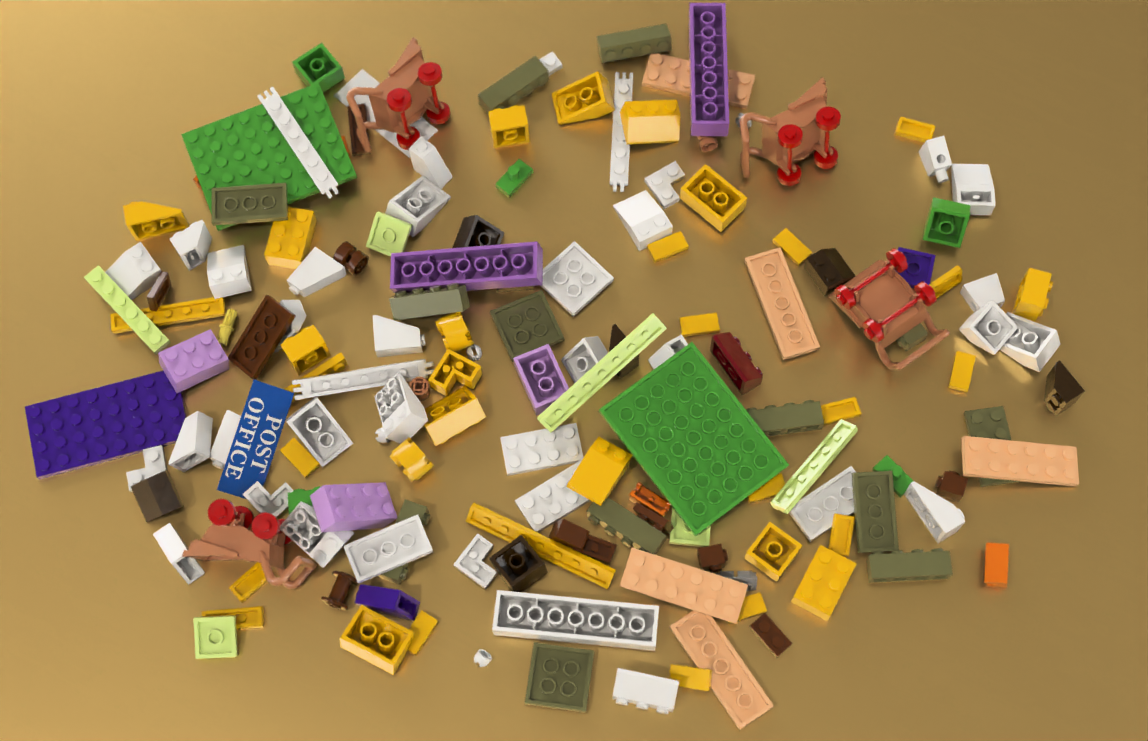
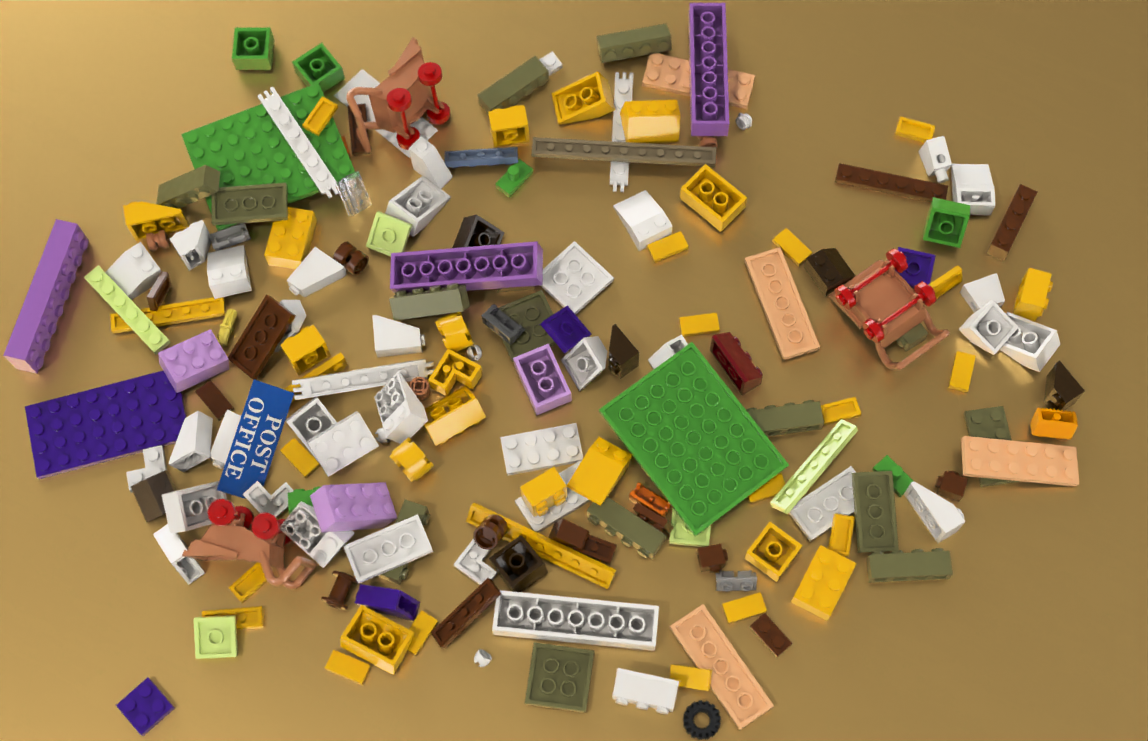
(46, 297): none -> medium lavender brick
(145, 706): none -> dark purple plate
(157, 240): none -> nougat wheel
(189, 187): none -> olive brick
(189, 507): none -> white slope
(214, 399): none -> reddish brown tile
(229, 236): none -> light grey hinge
(253, 48): none -> bright green brick
(320, 116): none -> yellow tile
(342, 443): none -> white brick
(347, 667): none -> yellow tile
(353, 193): none -> clear plate
(466, 613): none -> reddish brown tile
(481, 157): none -> sand blue plate
(490, 531): none -> reddish brown wheel
(502, 324): none -> dark grey hinge
(544, 492): none -> yellow brick
(565, 329): none -> dark purple plate
(601, 372): yellowish green plate -> none
(623, 152): none -> dark tan plate
(661, 184): white plate -> none
(684, 585): light nougat plate -> none
(692, 729): none -> black tyre
(794, 135): nougat piece -> none
(890, 183): none -> reddish brown plate
(996, 564): orange hinge -> none
(1012, 222): none -> reddish brown brick
(1054, 423): none -> light orange brick

